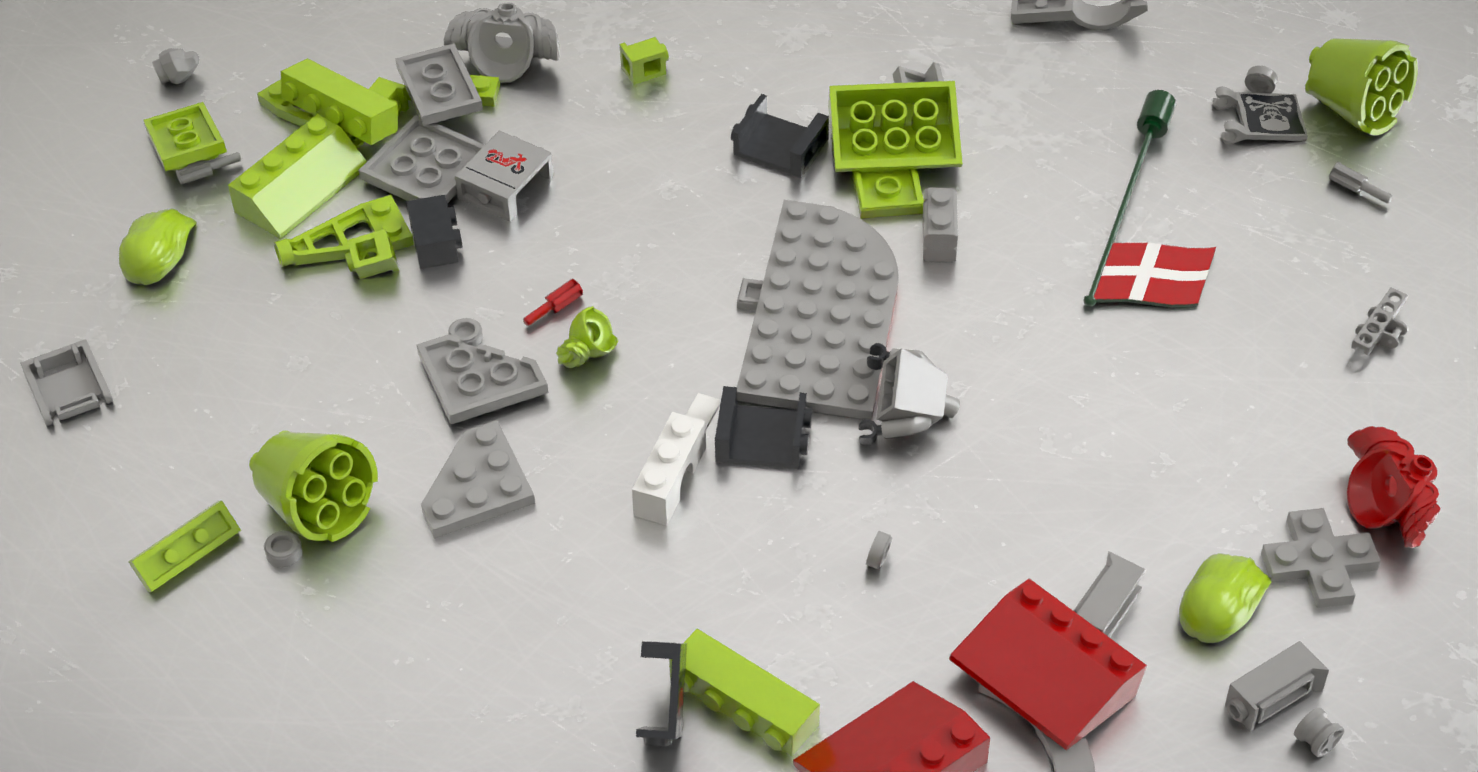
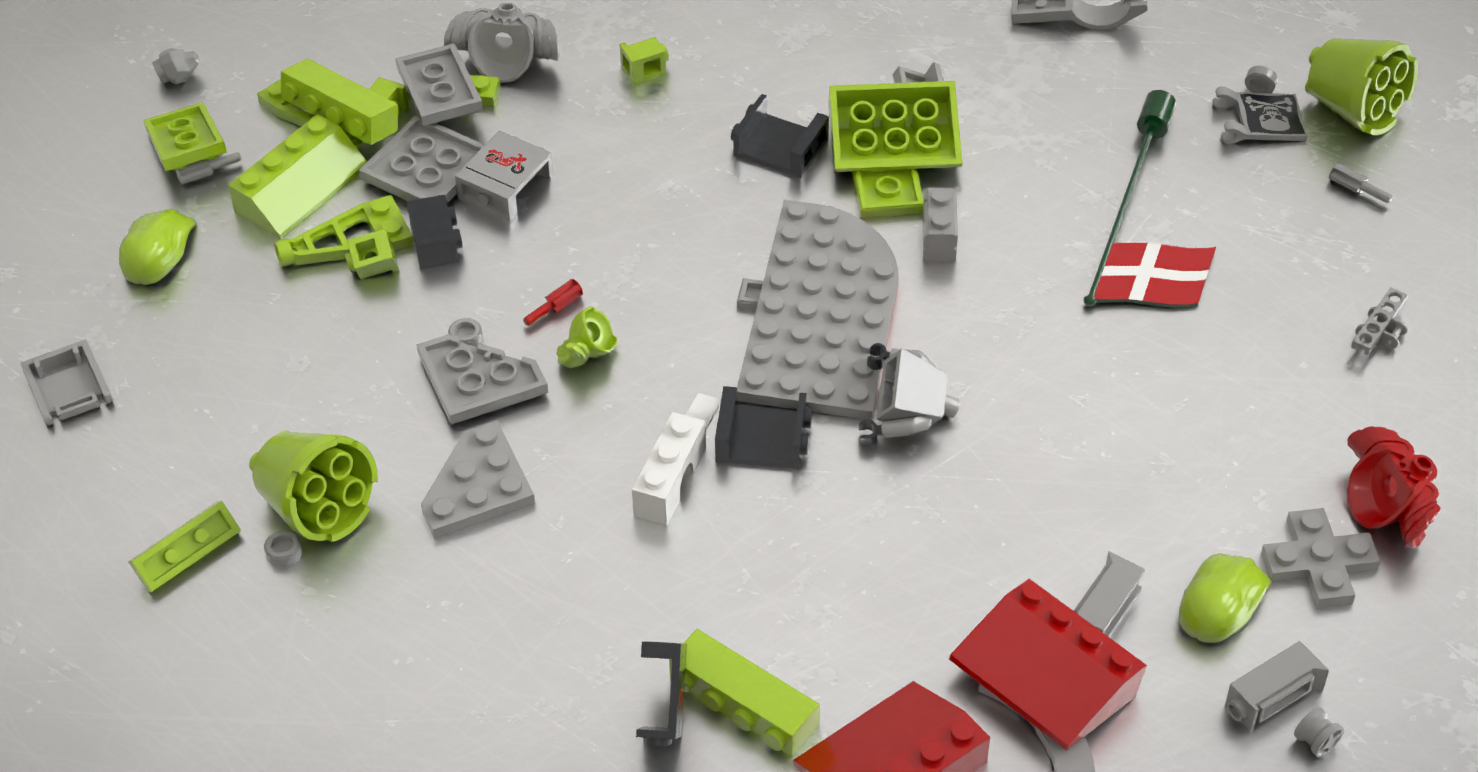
(879, 550): light grey tile -> none

